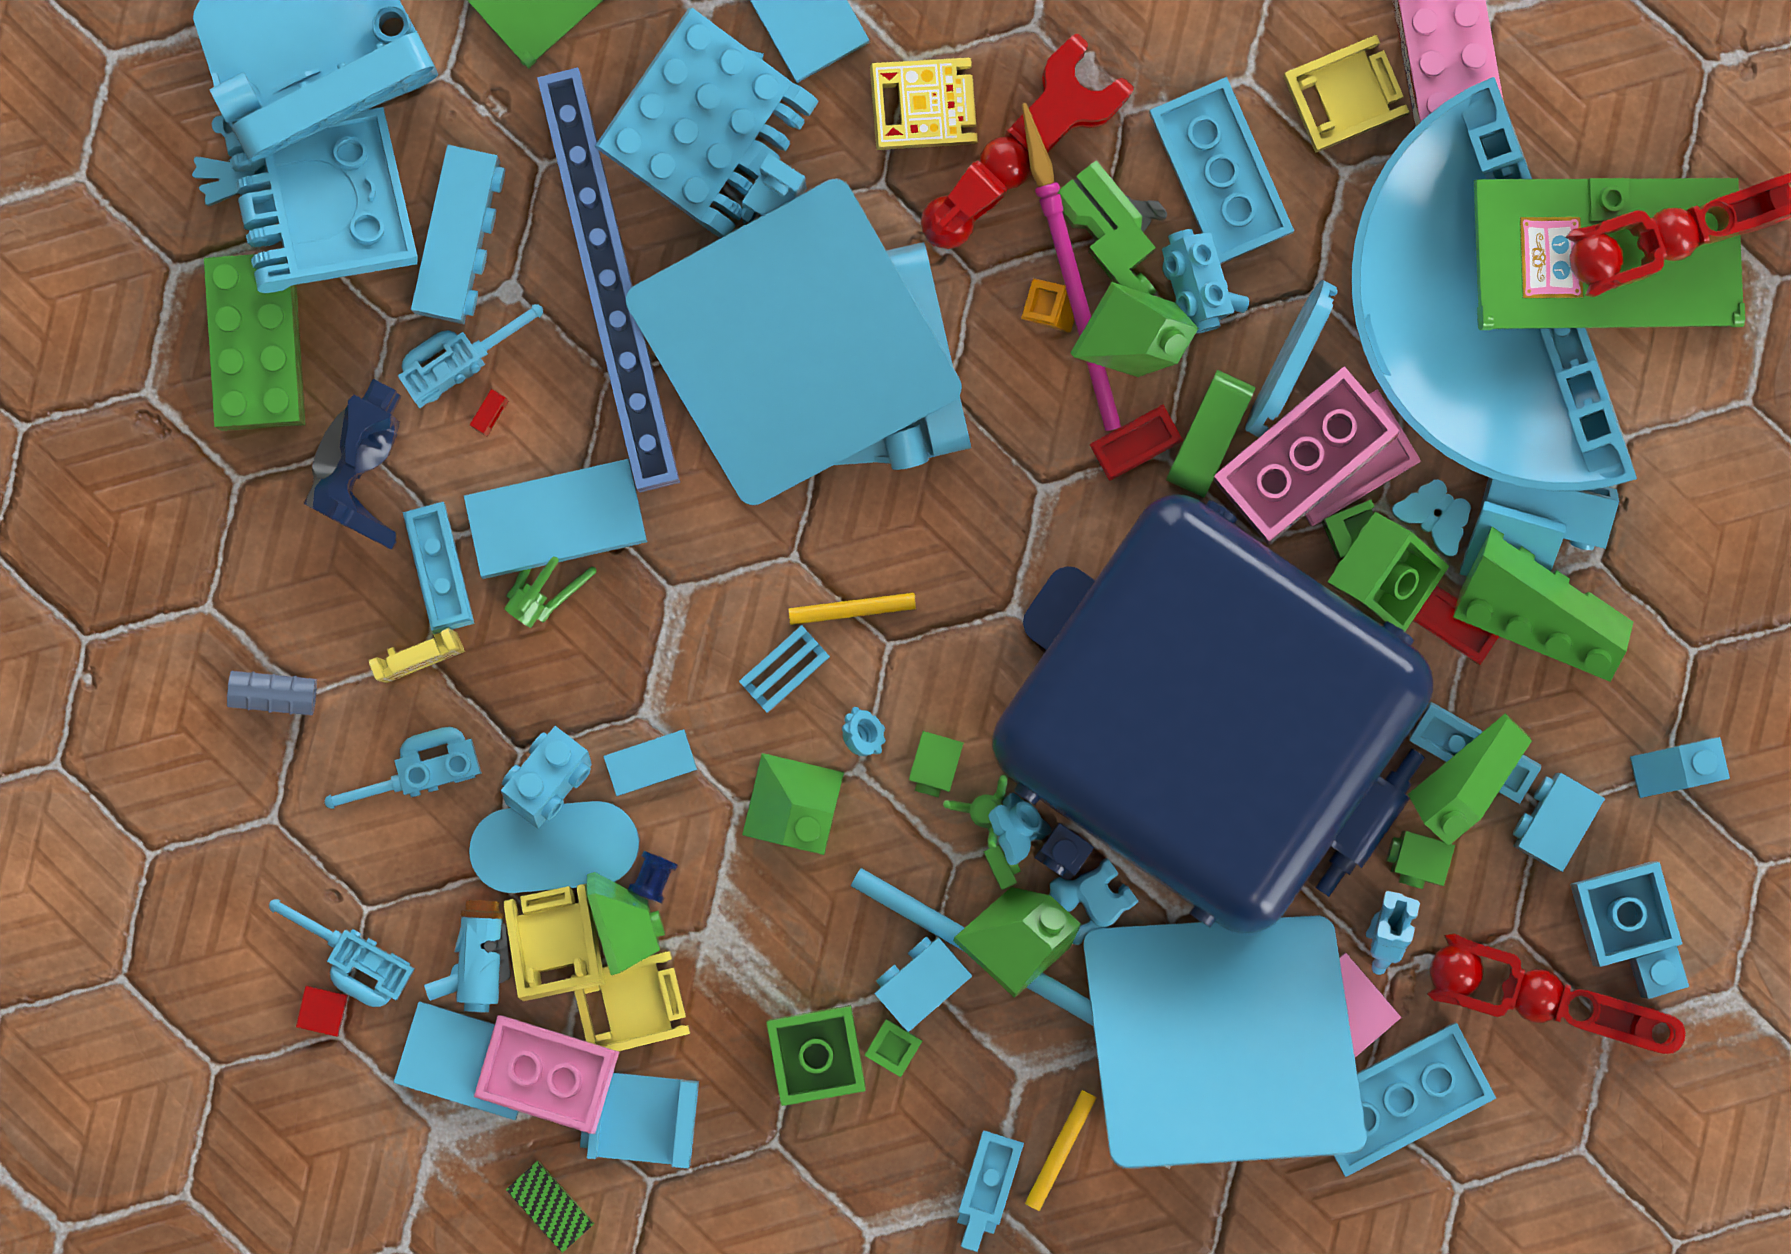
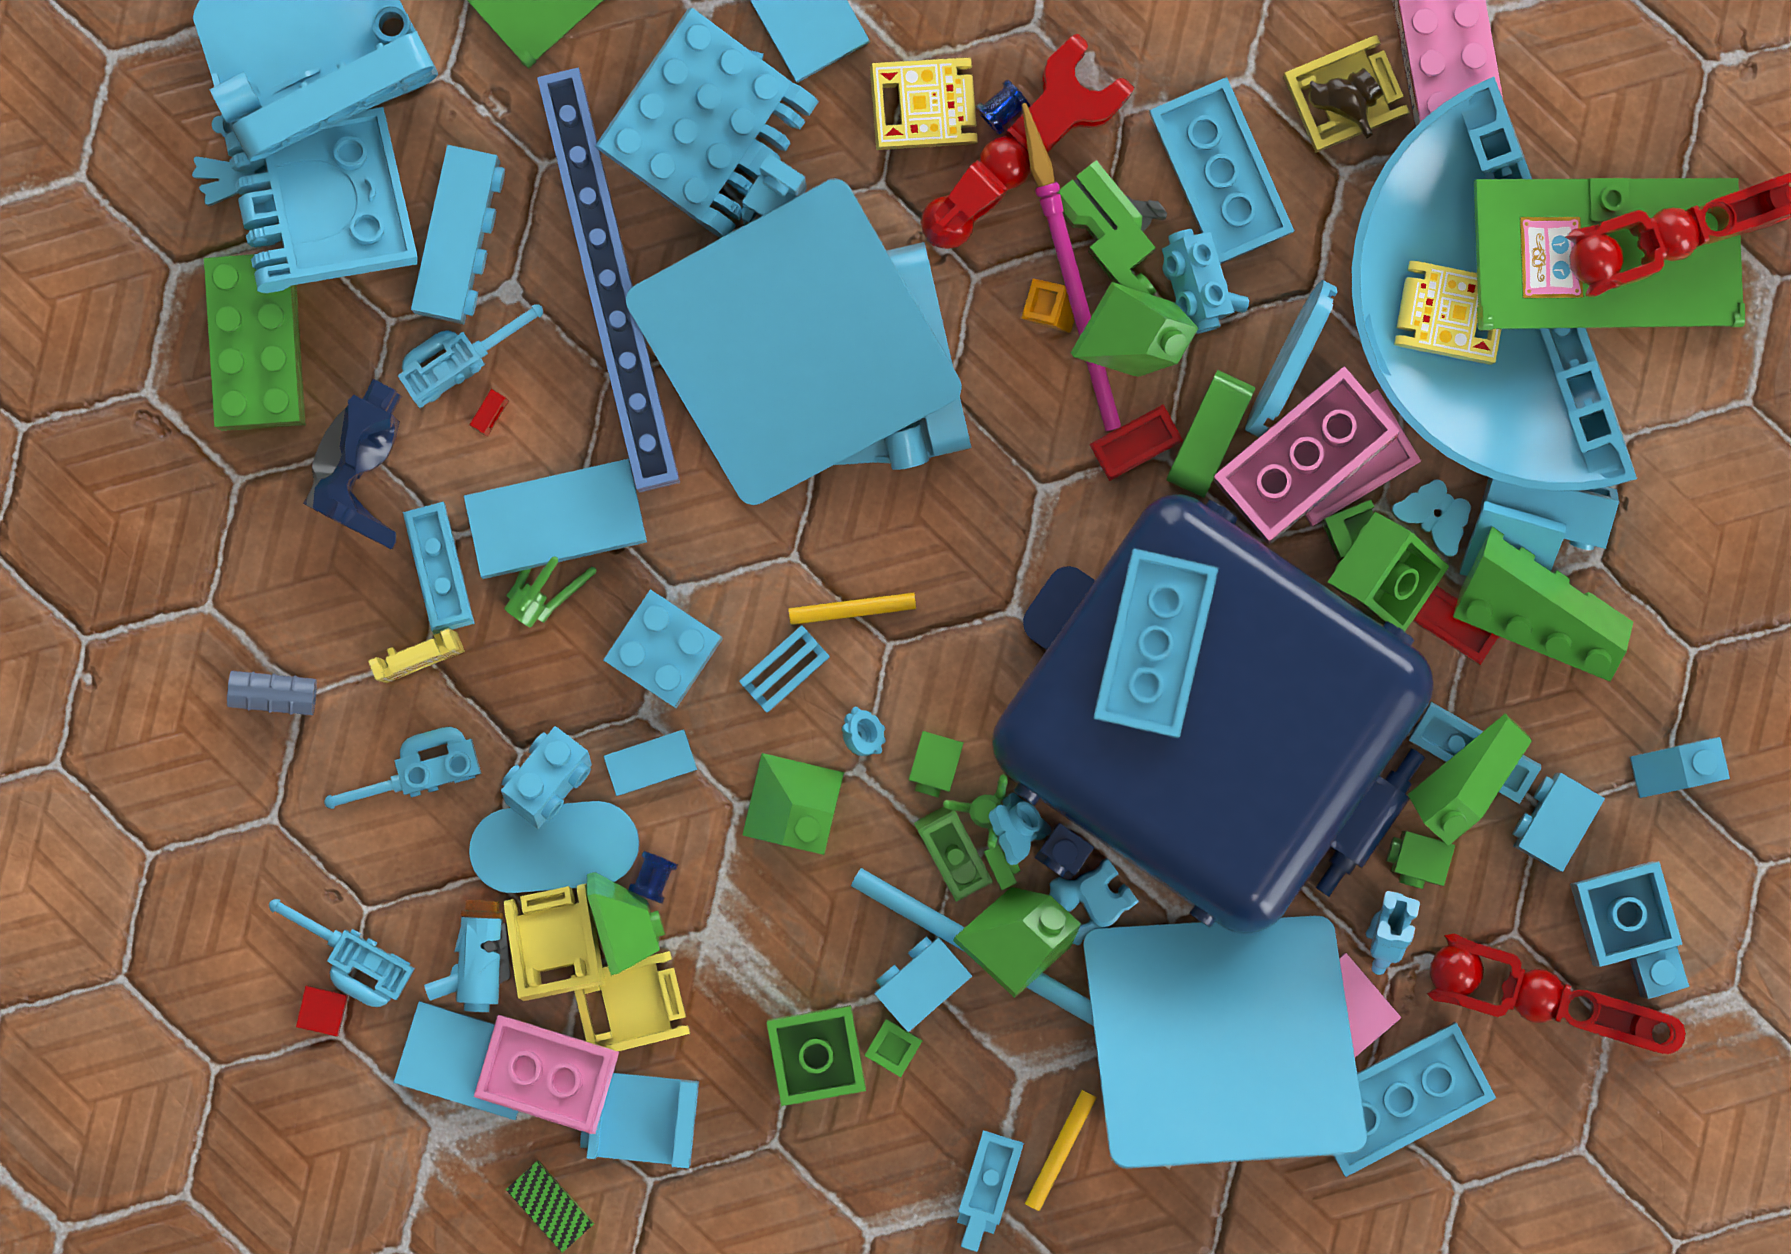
(663, 649): none -> medium azure brick
(953, 852): none -> bright green slope
(1002, 107): none -> clear blue bush
(1156, 643): none -> medium azure plate
(1348, 97): none -> dark brown animal
(1444, 314): none -> light yellow container

